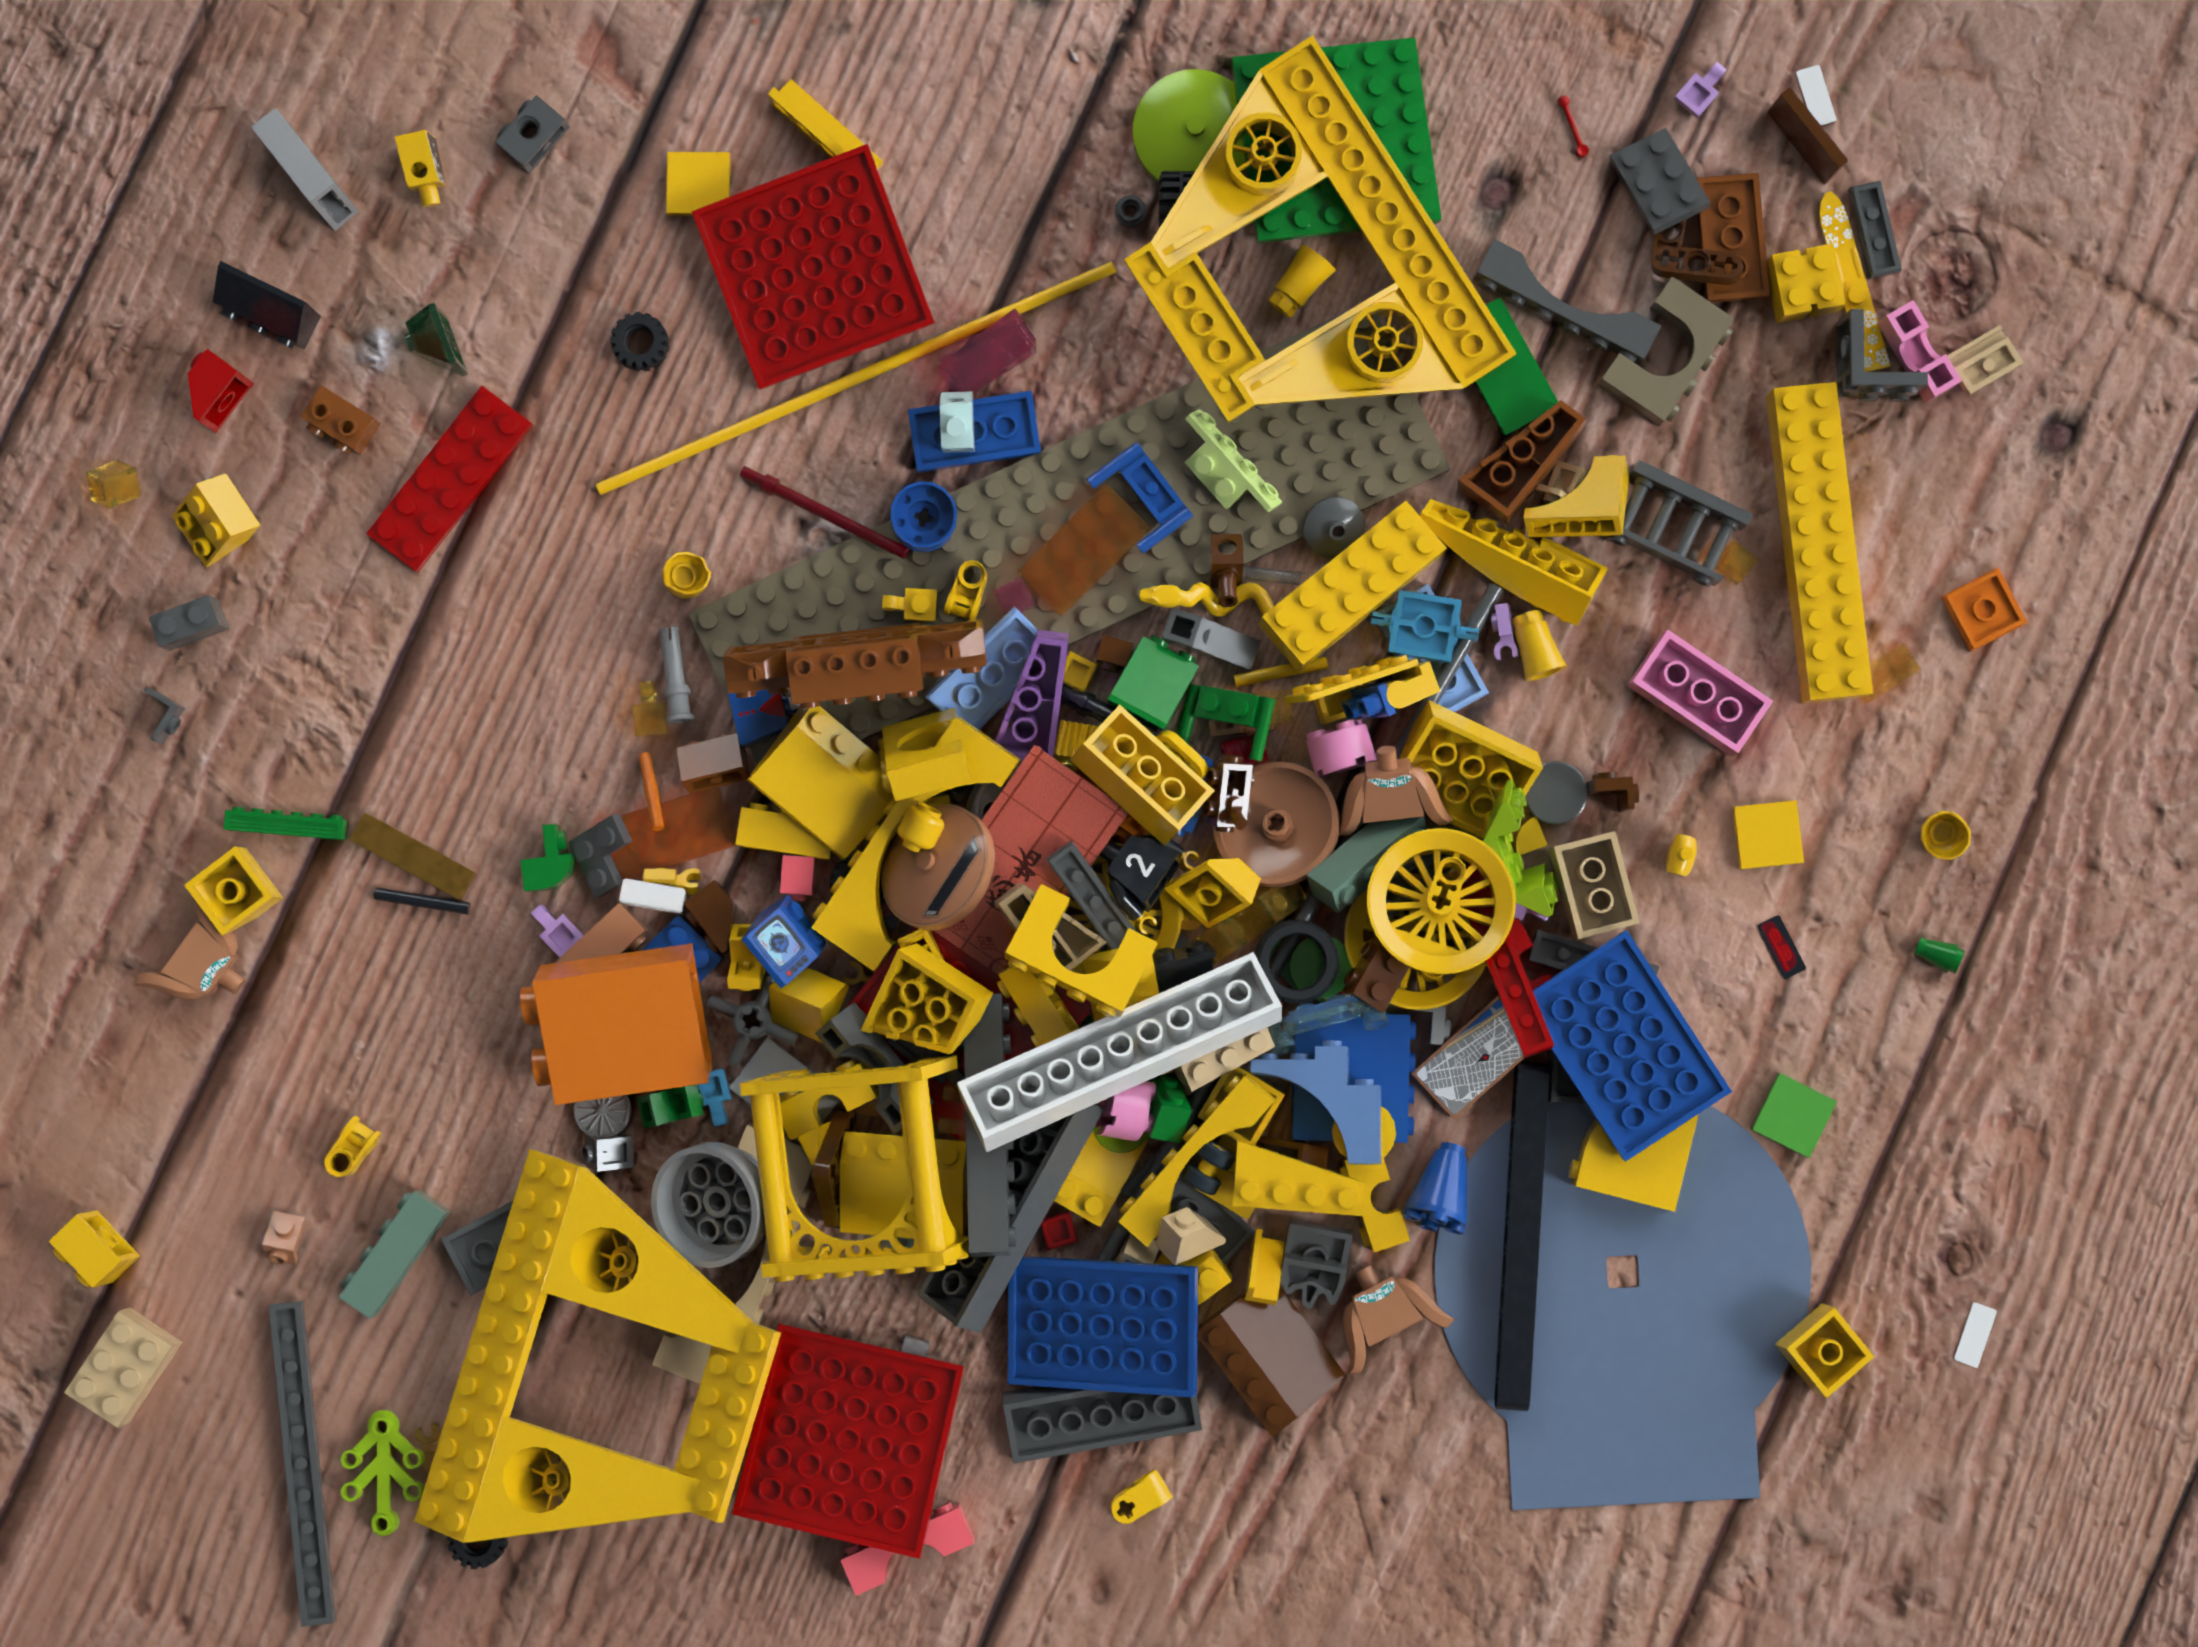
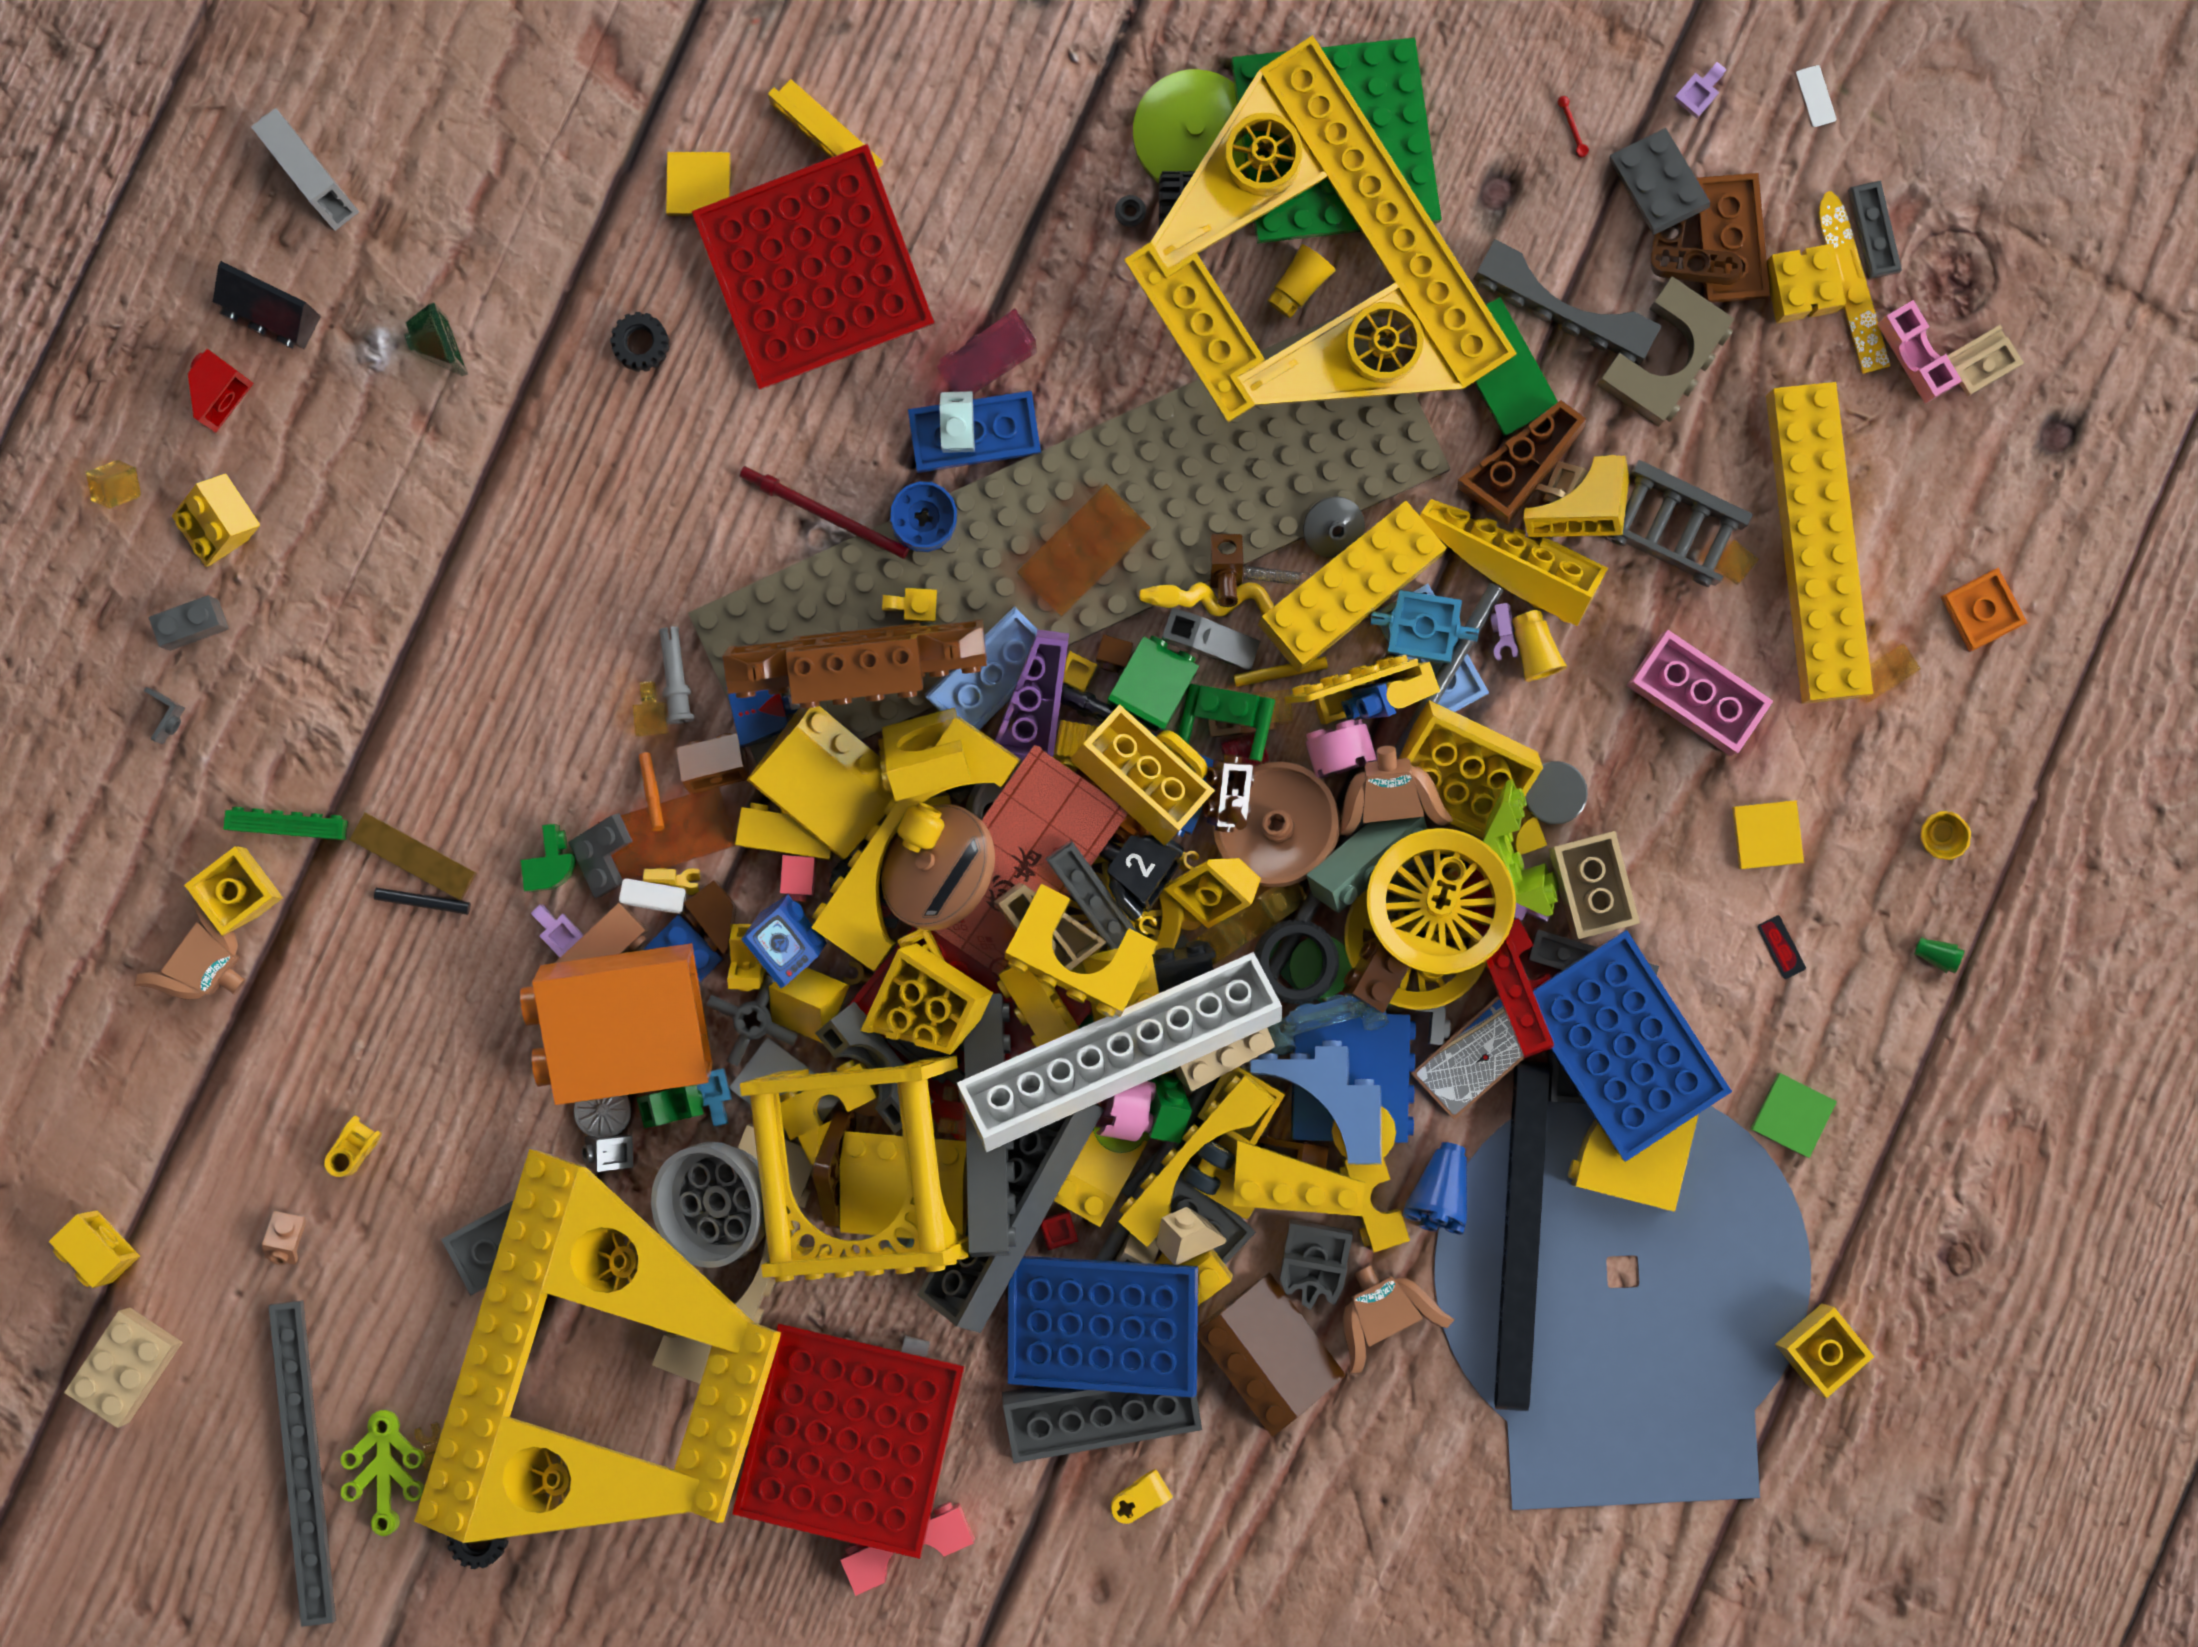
(339, 420): dark orange brick -> none
(394, 1254): sand green brick -> none
(417, 153): yellow torso -> none
(449, 479): red plate -> none
(530, 151): dark grey brick -> none
(686, 575): yellow hair -> none
(852, 379): yellow piece -> none
(966, 593): yellow piece -> none
(1014, 594): clear pink tile -> none
(1151, 490): blue plate -> none
(1224, 469): yellowish green bracket -> none
(1264, 1269): yellow panel -> none
(1608, 784): reddish brown bracket -> none
(1681, 855): yellow piece -> none
(1807, 135): reddish brown tile -> none
(1850, 373): dark grey bracket -> none
(1975, 1335): white sticker -> none

